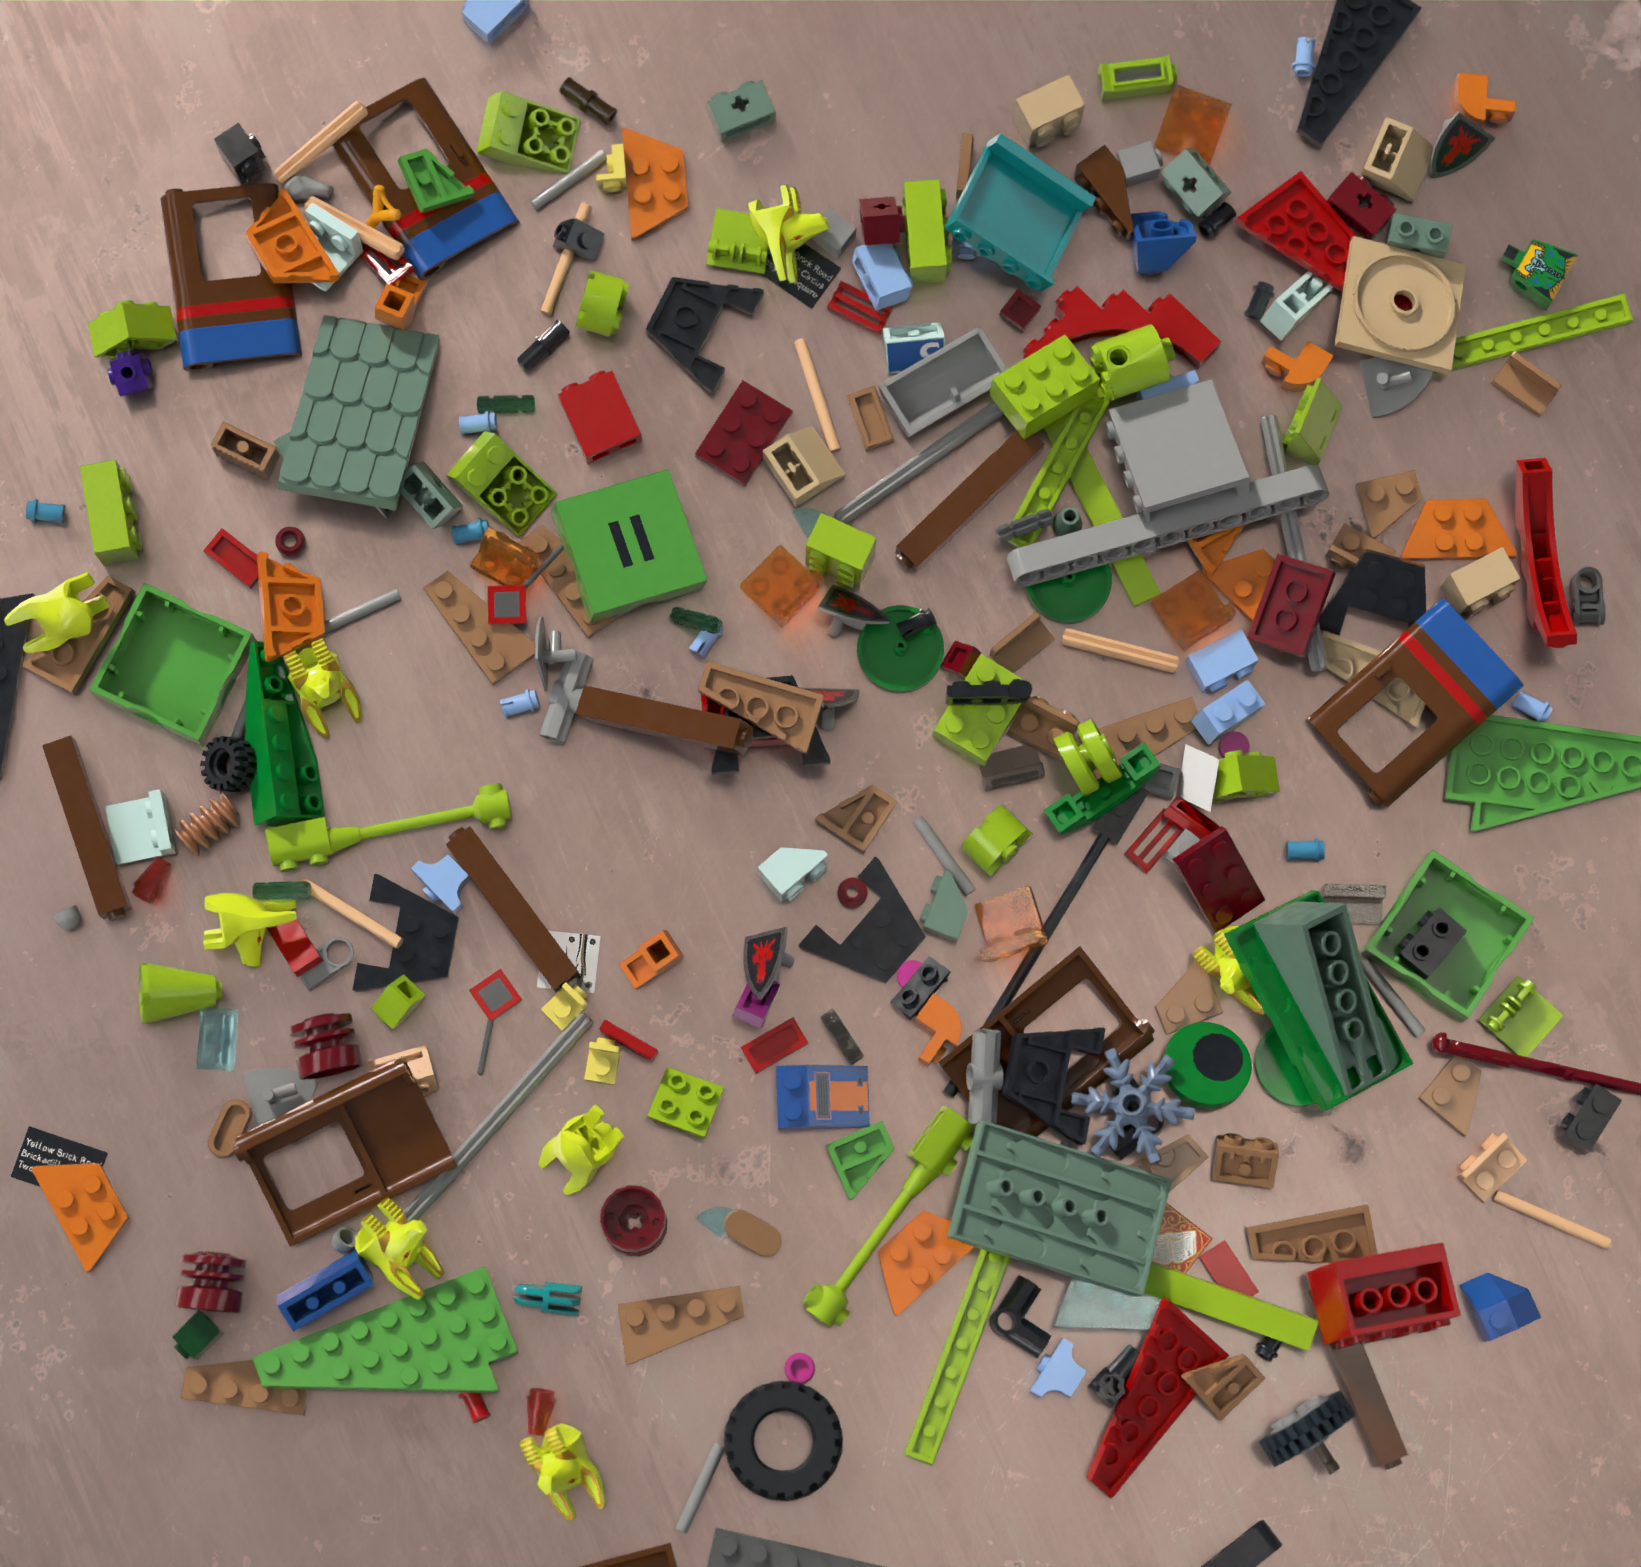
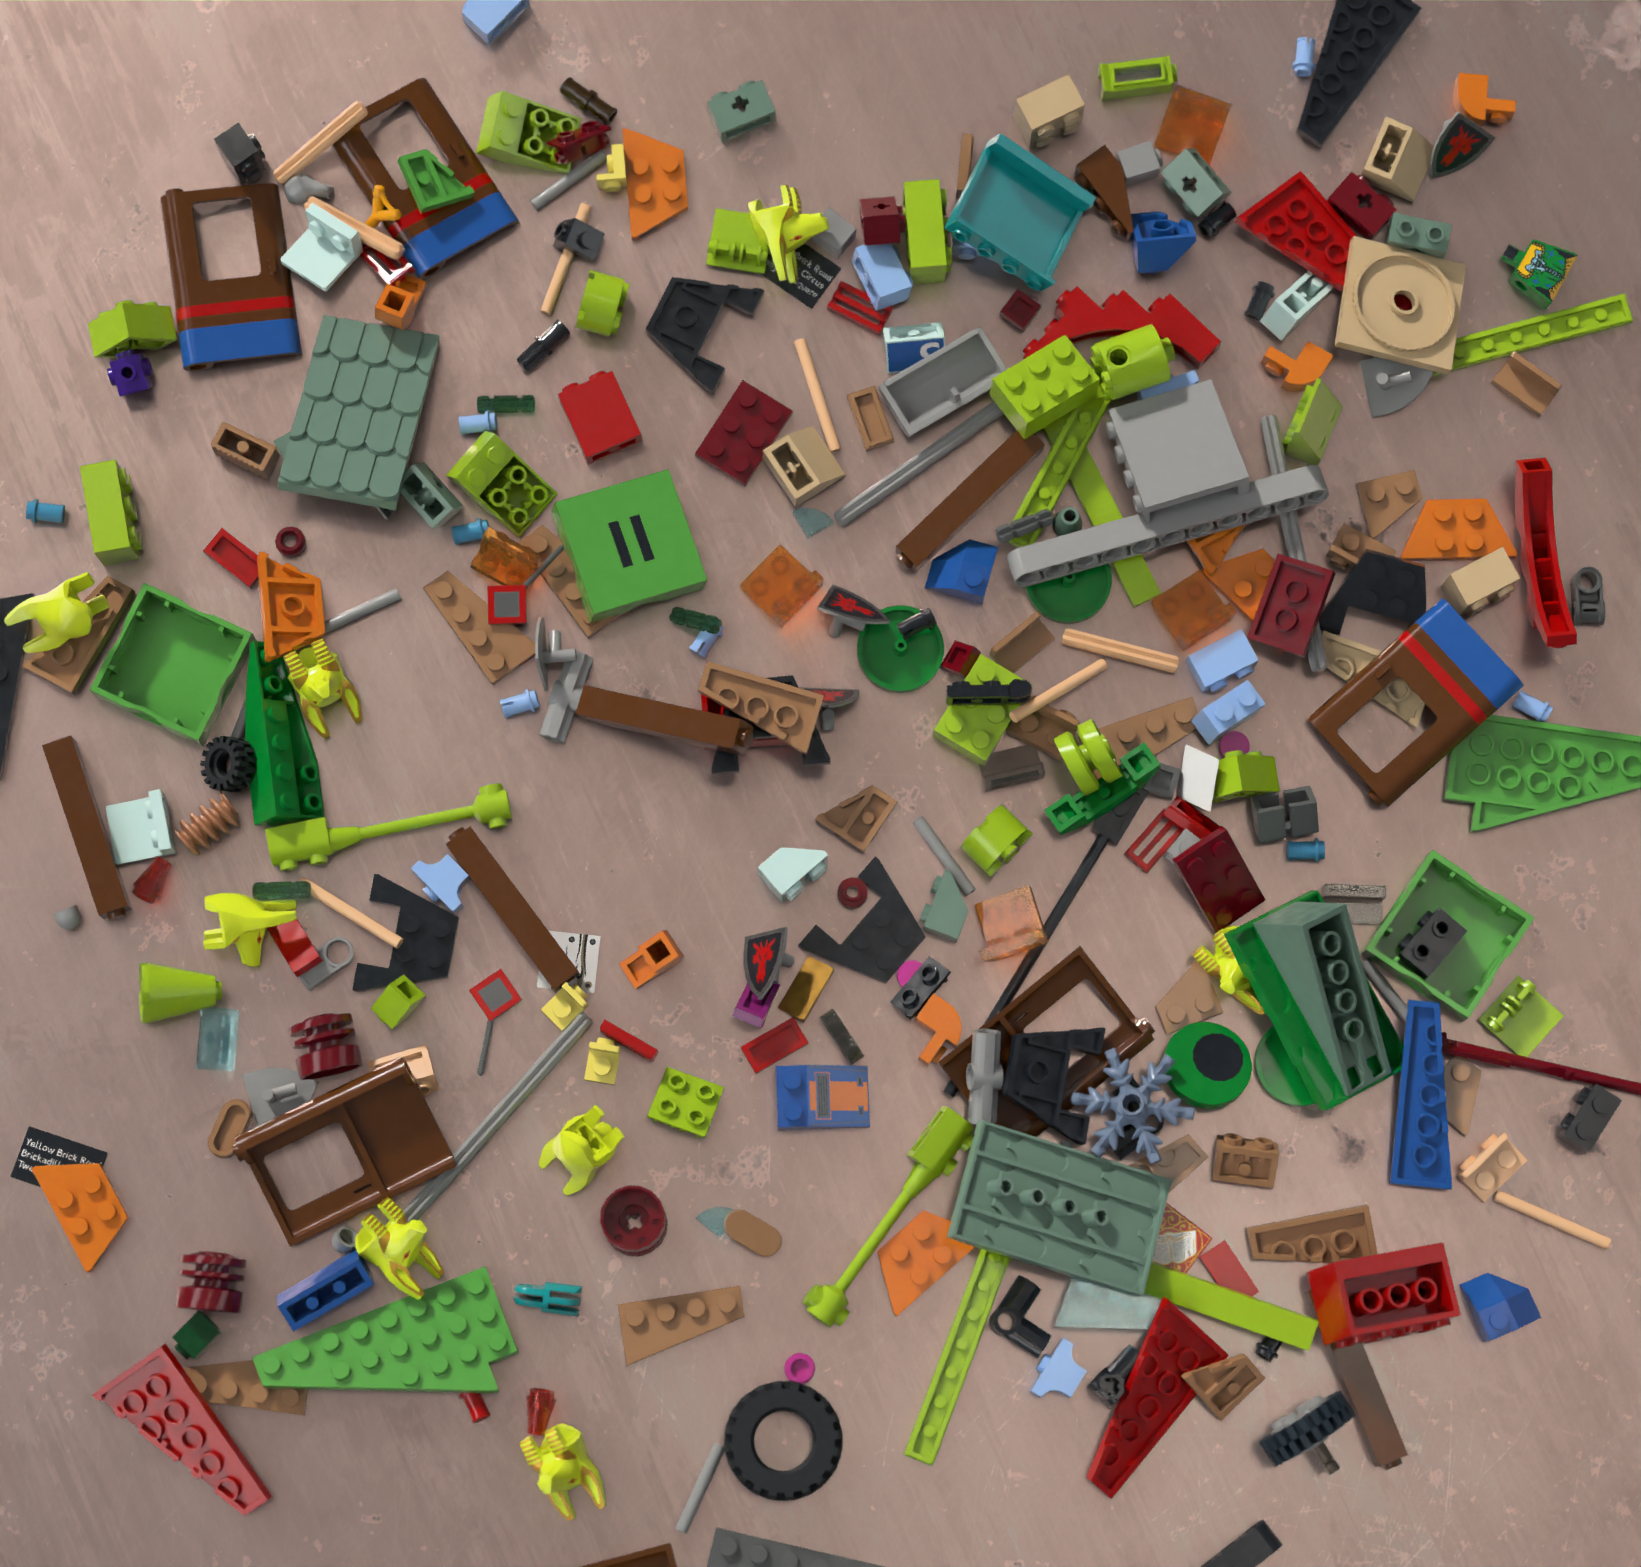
(178, 1421): none -> wing
(289, 245): orange wing -> none
(568, 143): none -> dark red hinge
(806, 989): none -> pearl gold slope
(840, 551): lime brick -> none
(860, 1156): bright green wing -> none
(963, 571): none -> blue slope
(1058, 690): none -> light nougat bar
(1299, 816): none -> dark grey piece
(1421, 1125): none -> blue wing

